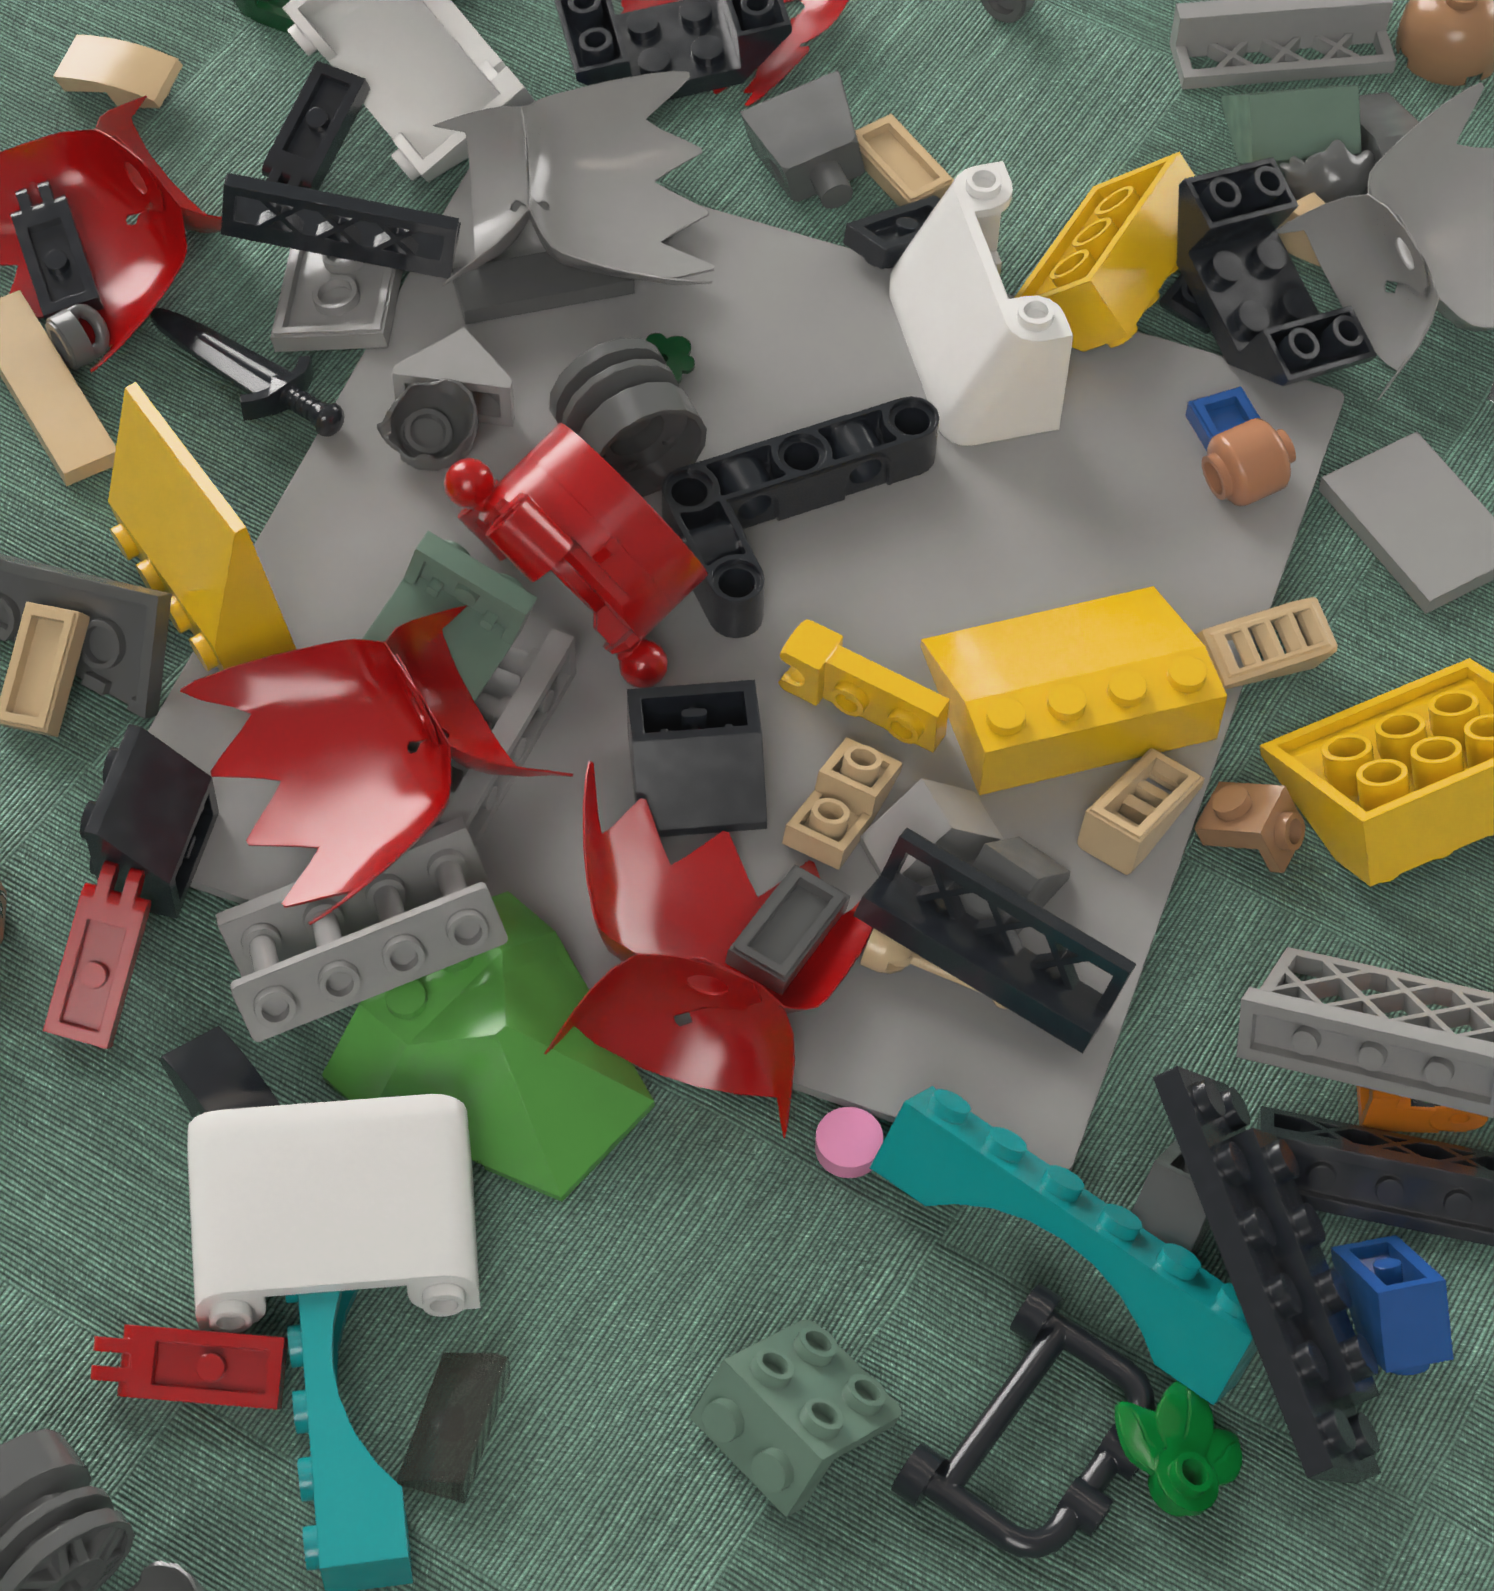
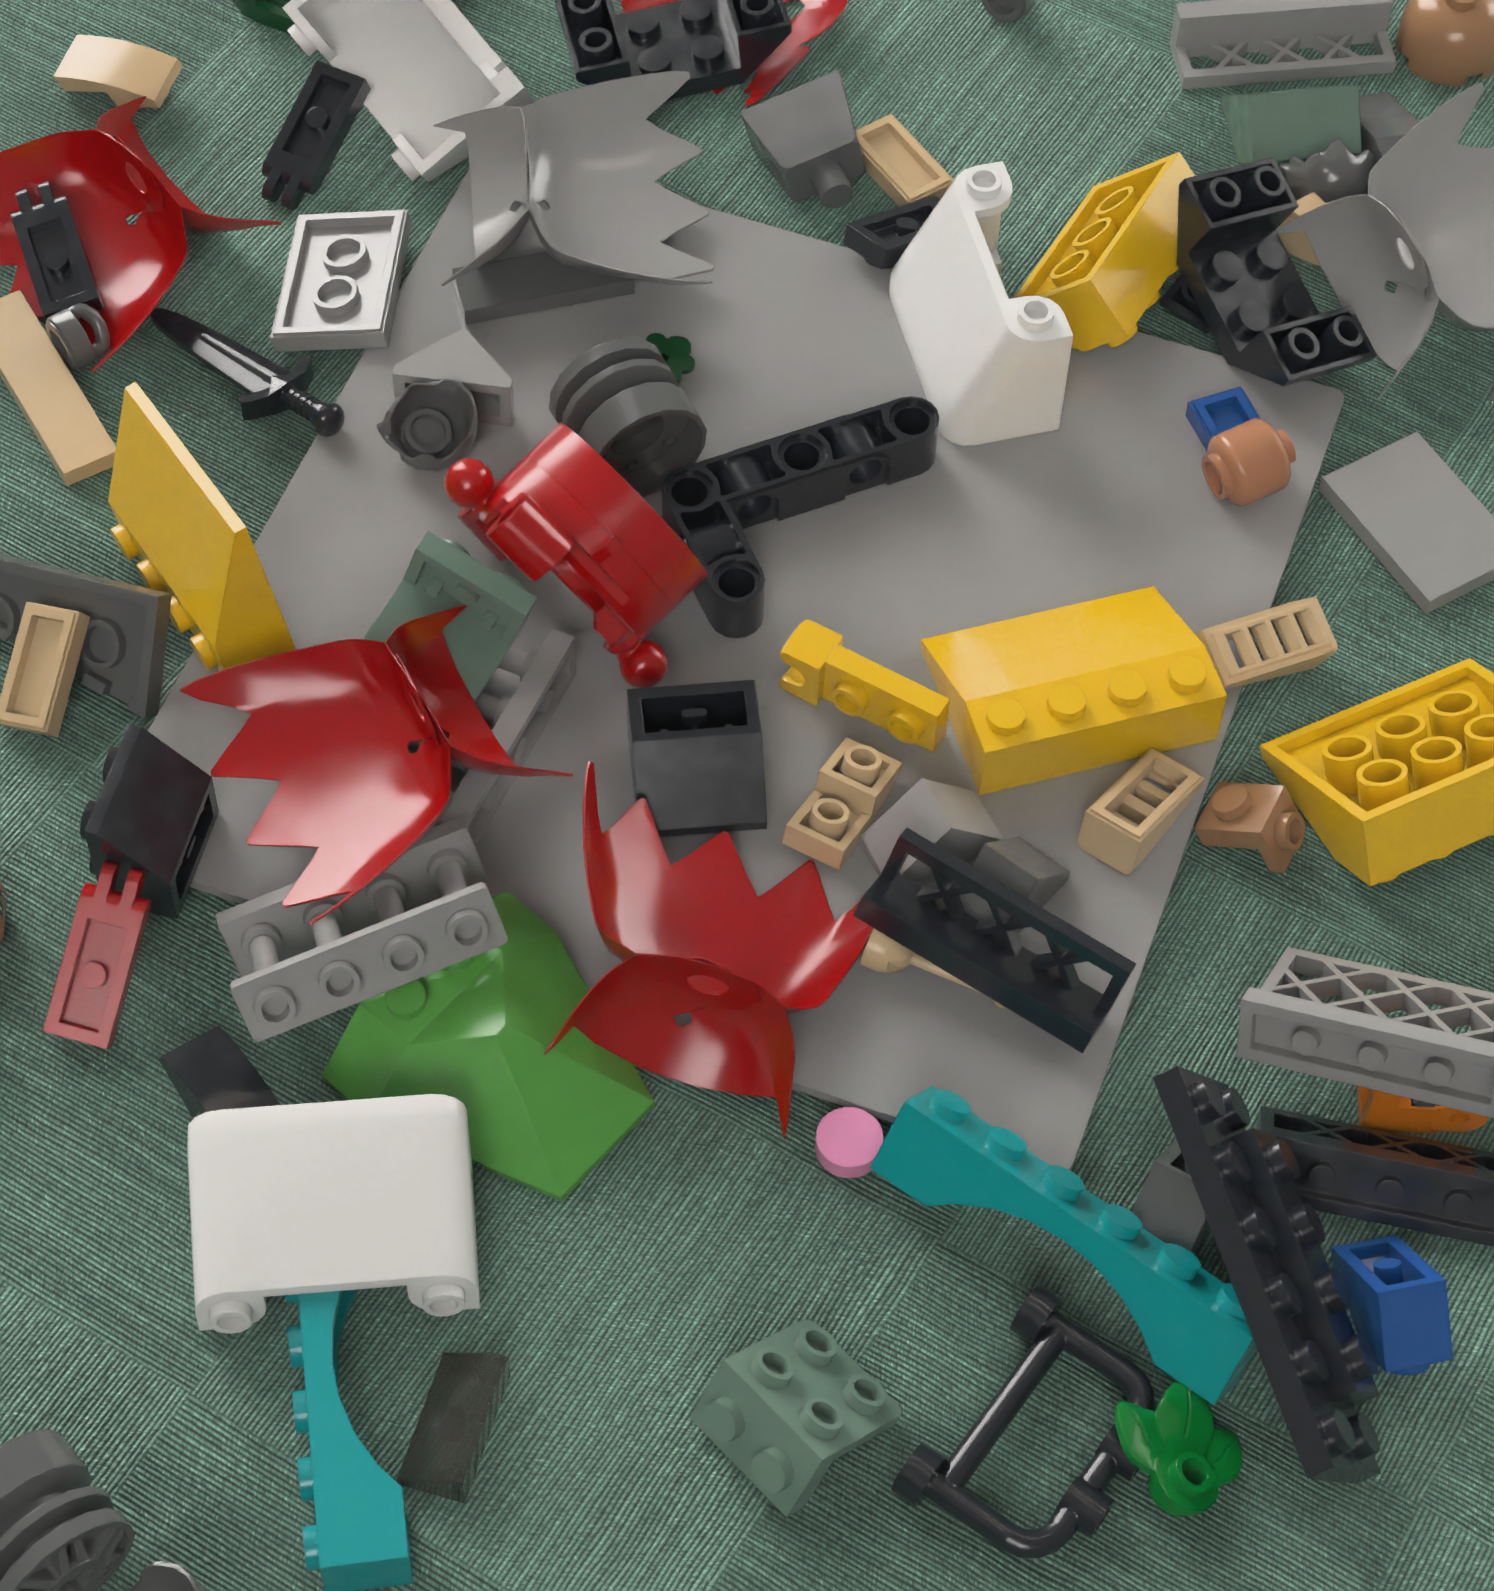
(196, 1366): red hinge -> none
(339, 226): black fence -> none
(787, 929): dark grey tile -> none

